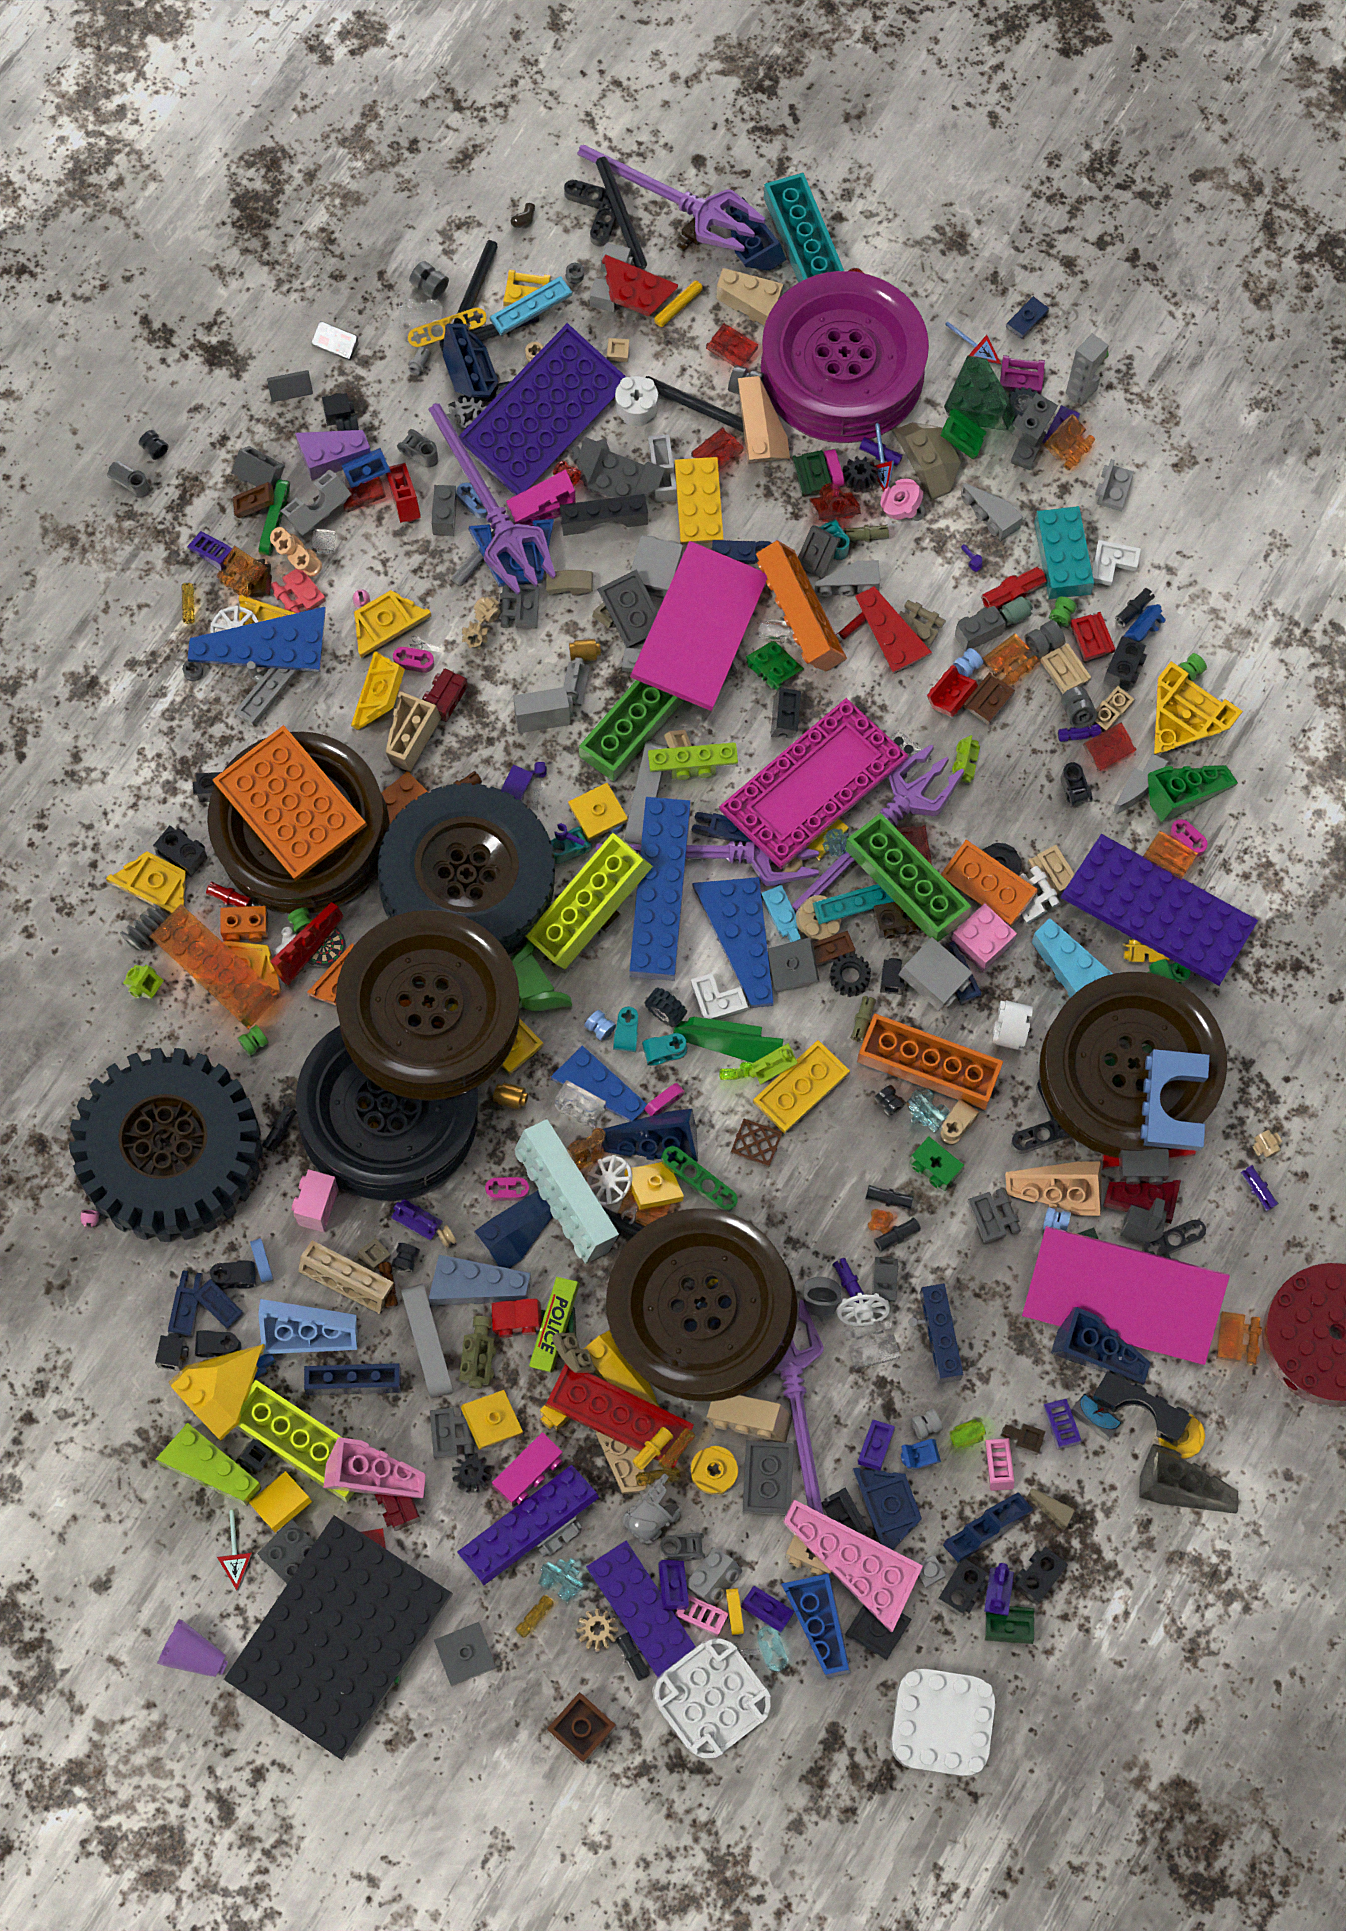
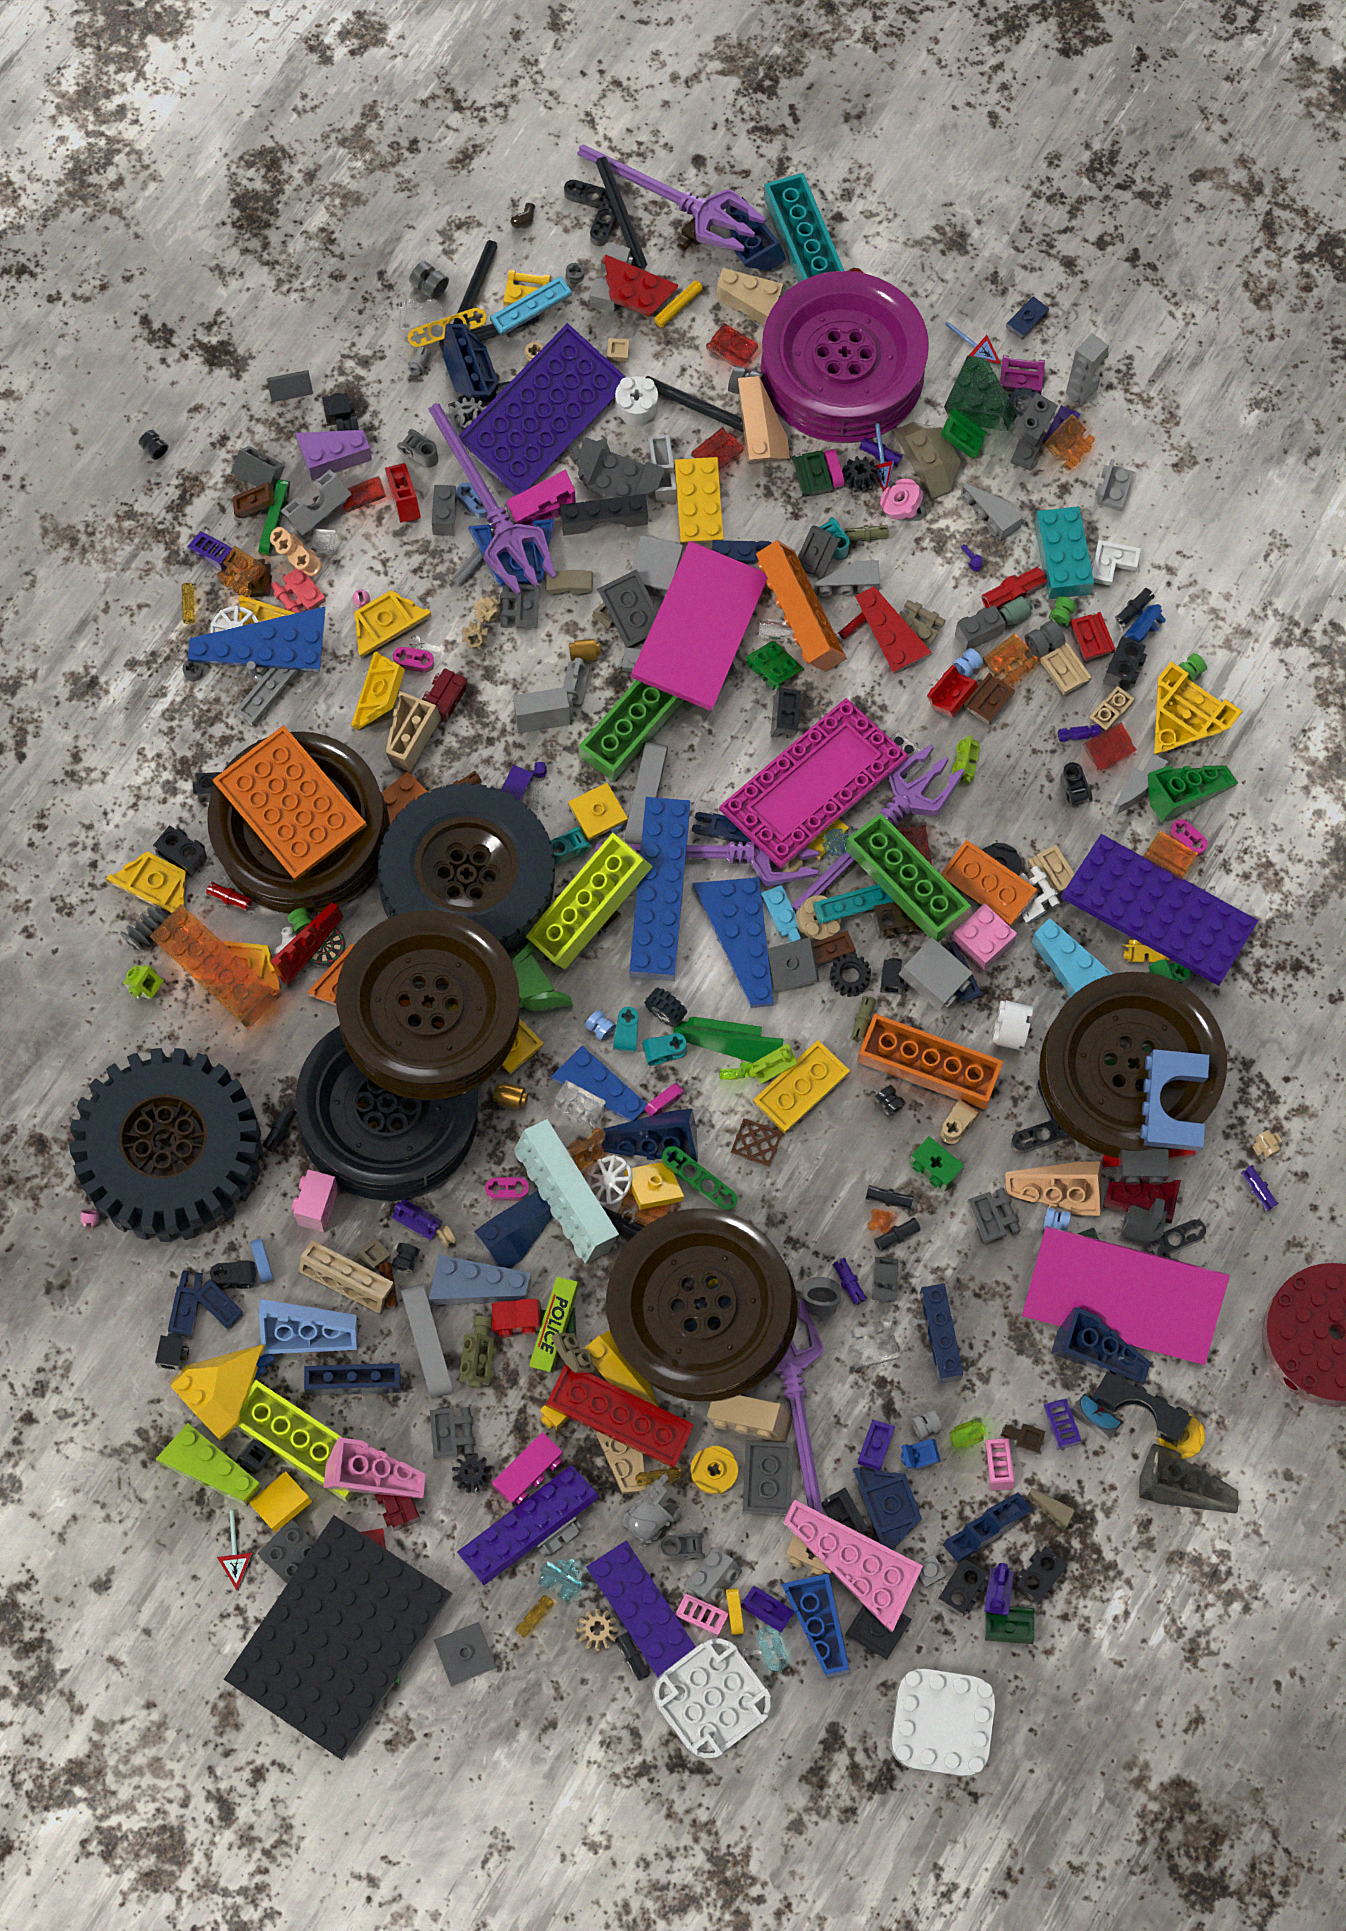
(129, 478): dark grey piece -> none
(191, 1652): medium lavender cone -> none
(212, 1343): black piece -> none
(244, 923): orange brick -> none
(248, 1042): bright green wheel -> none
(335, 340): slope -> none
(365, 467): blue brick -> none
(491, 1419): yellow plate -> none
(566, 835): dark purple hand -> none
(574, 474): clear red bush -> none
(581, 1728): reddish brown brick -> none
(652, 1448): yellow axle -> none
(673, 1584): dark purple plate -> none
(676, 1449): clear yellow axle -> none
(677, 739): tan plate -> none
(693, 760): lime bracket -> none
(715, 1004): white plate -> none
(834, 504): clear red plate -> none
(863, 1310): white wheel -> none
(925, 1111): clear light blue hips -> none
(1079, 707): dark grey wheel -> none
(1230, 1338): clear orange plate -> none

